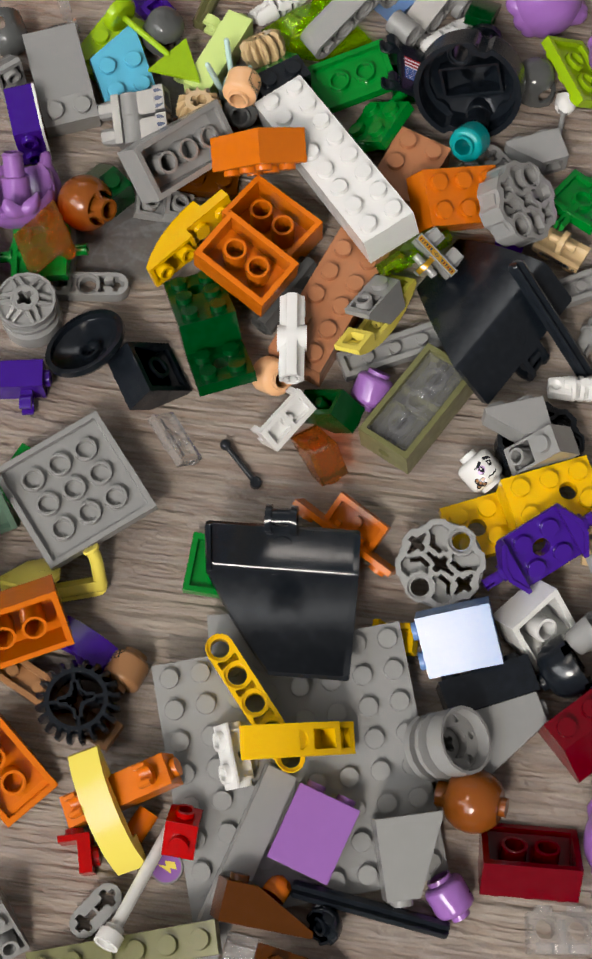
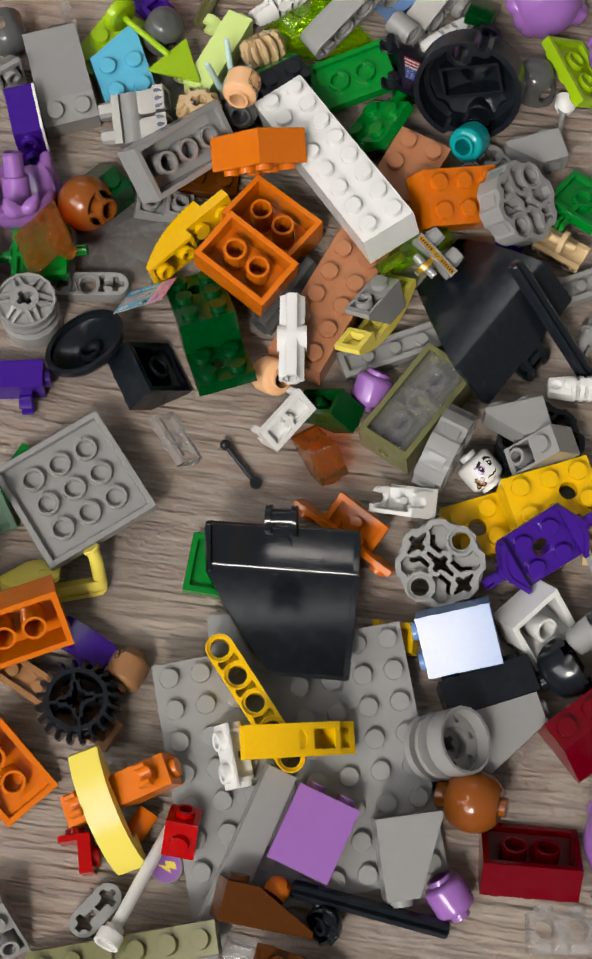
(145, 295): none -> sticker
(406, 501): none -> white hinge
(444, 448): none -> light grey connector

